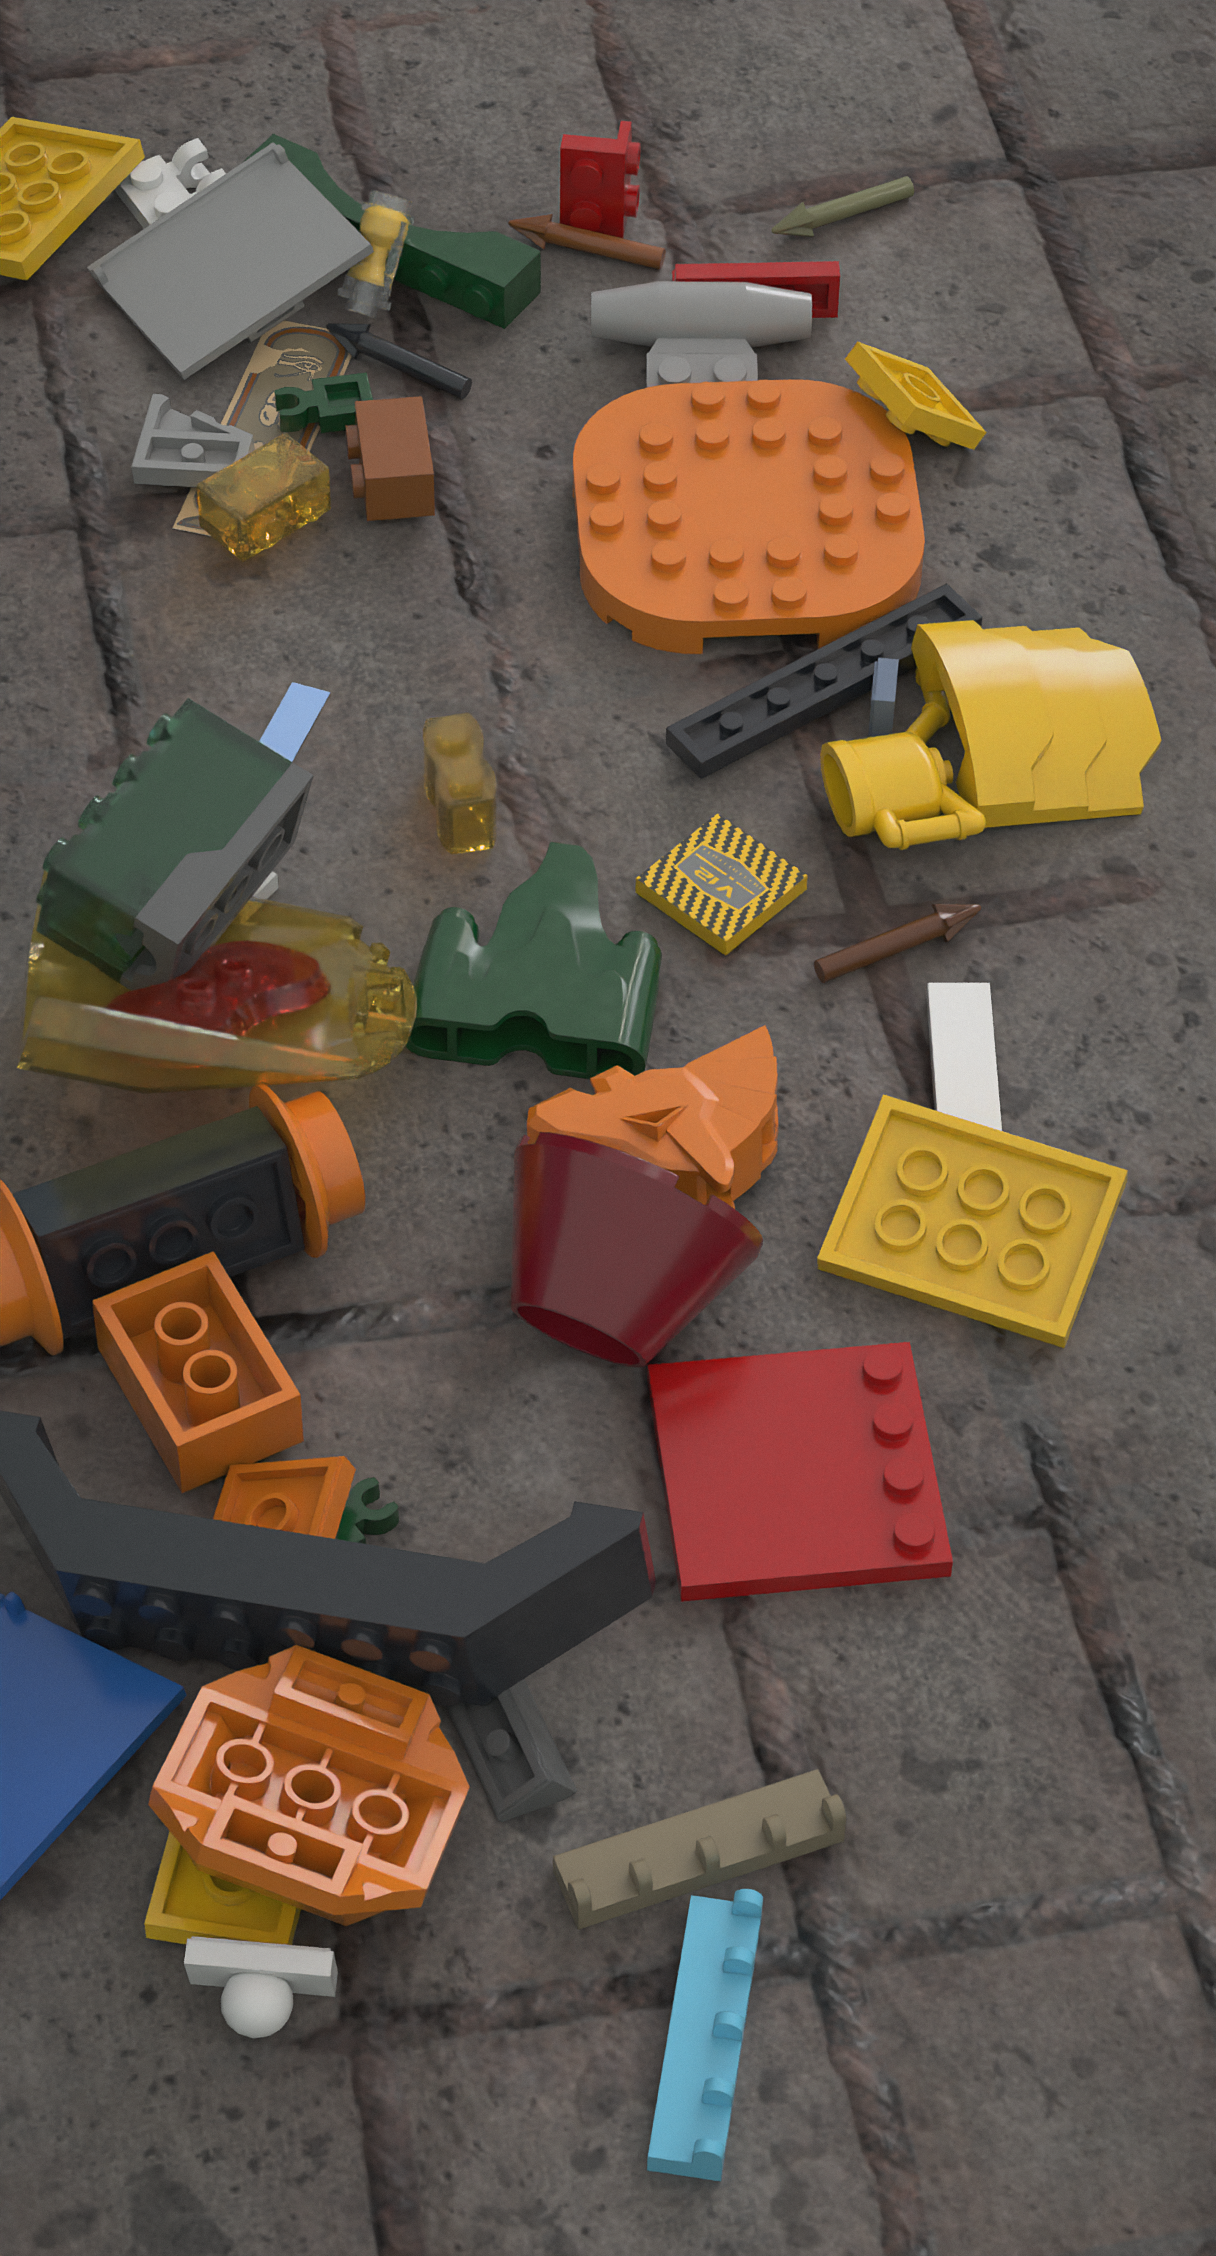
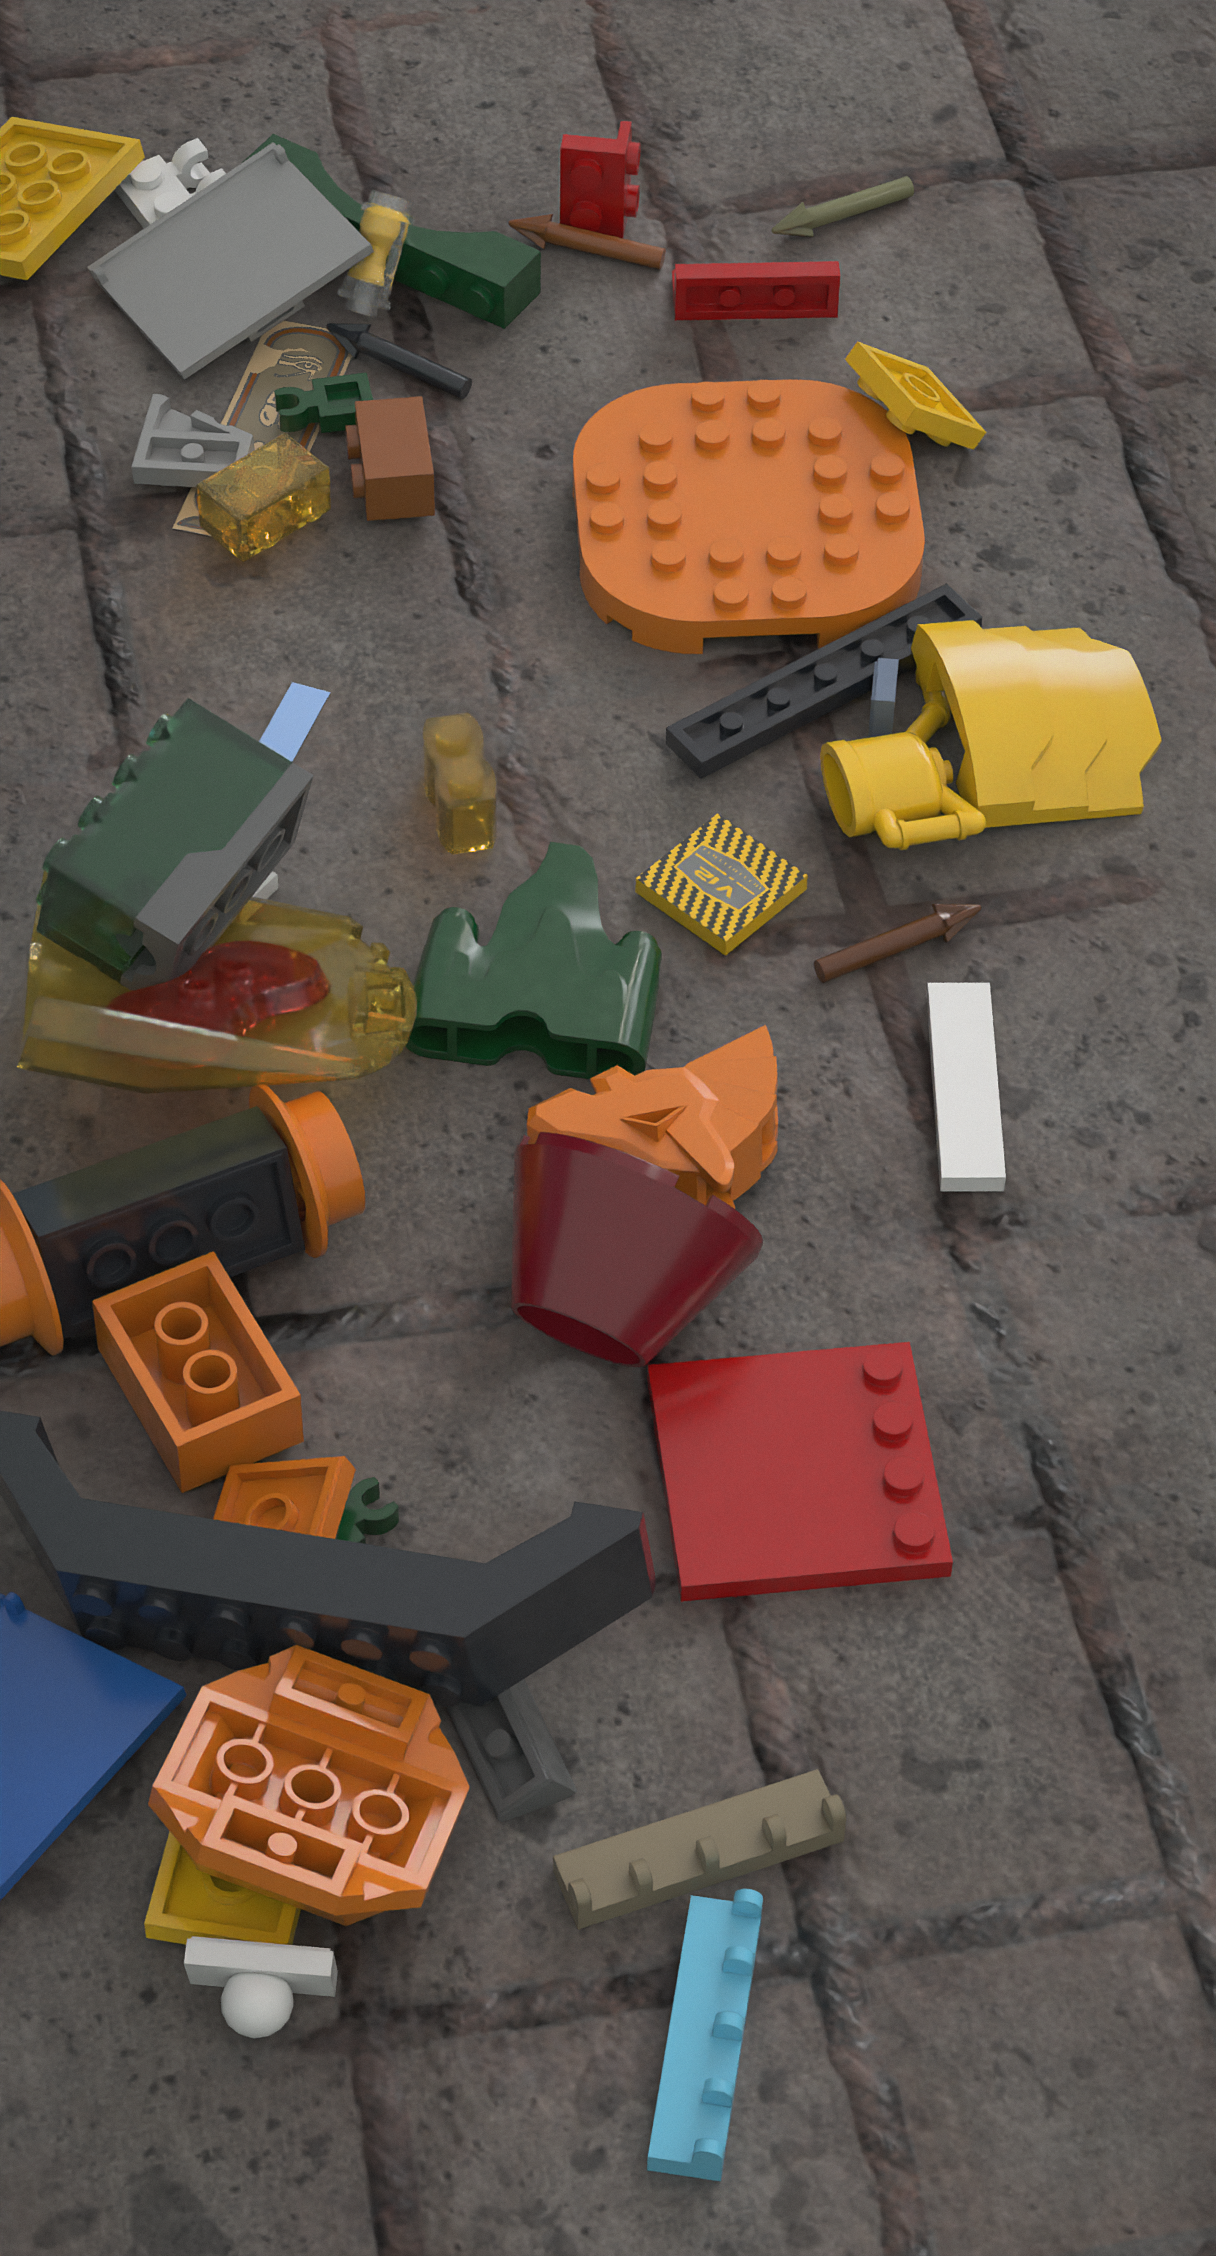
(701, 327): light grey plate -> none
(973, 1220): yellow plate -> none

